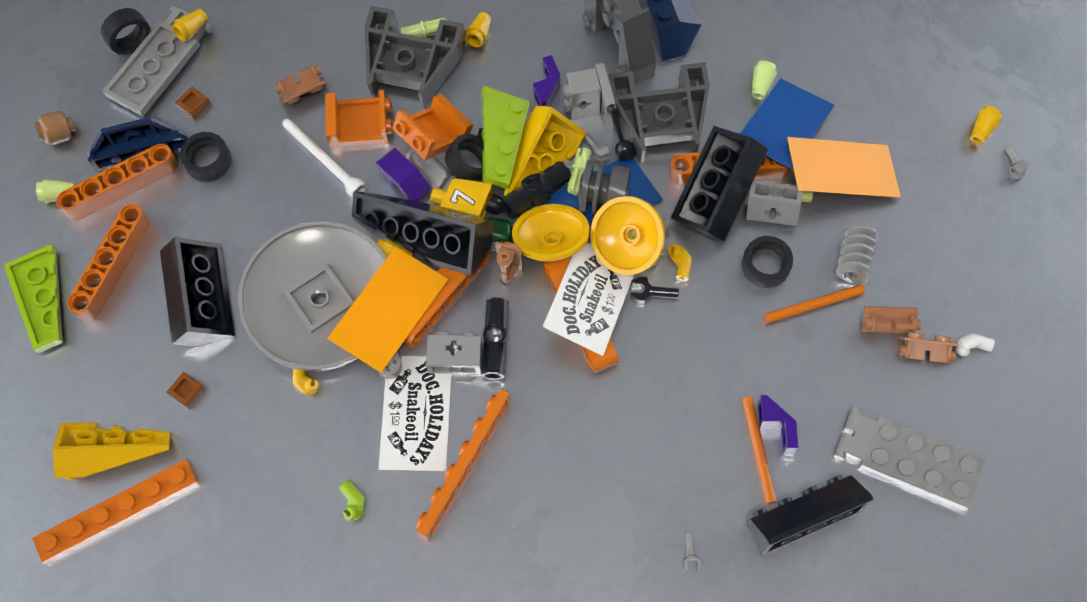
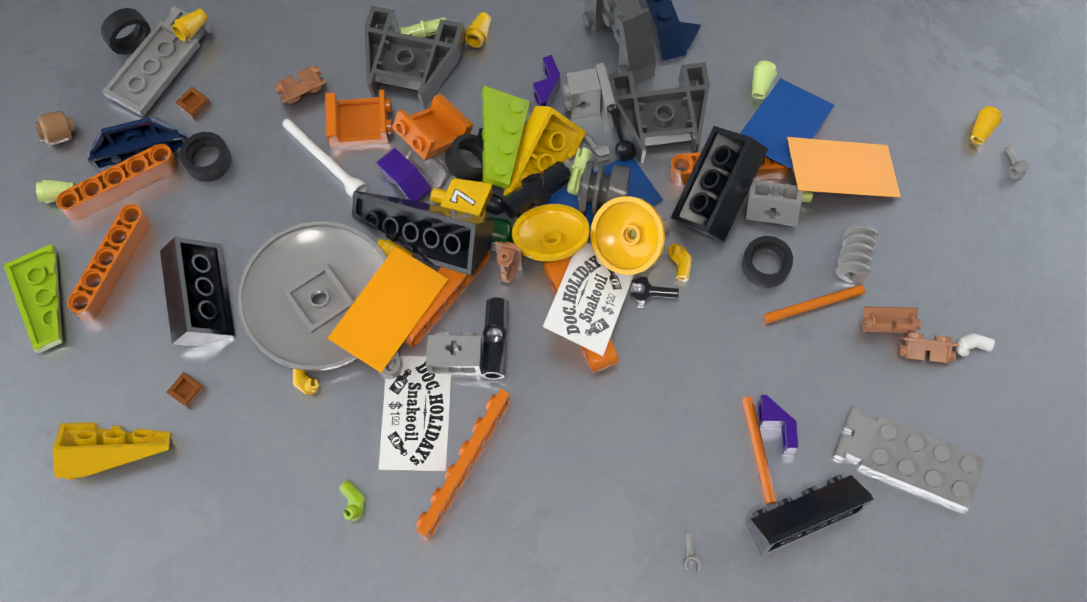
(115, 511): orange plate -> none

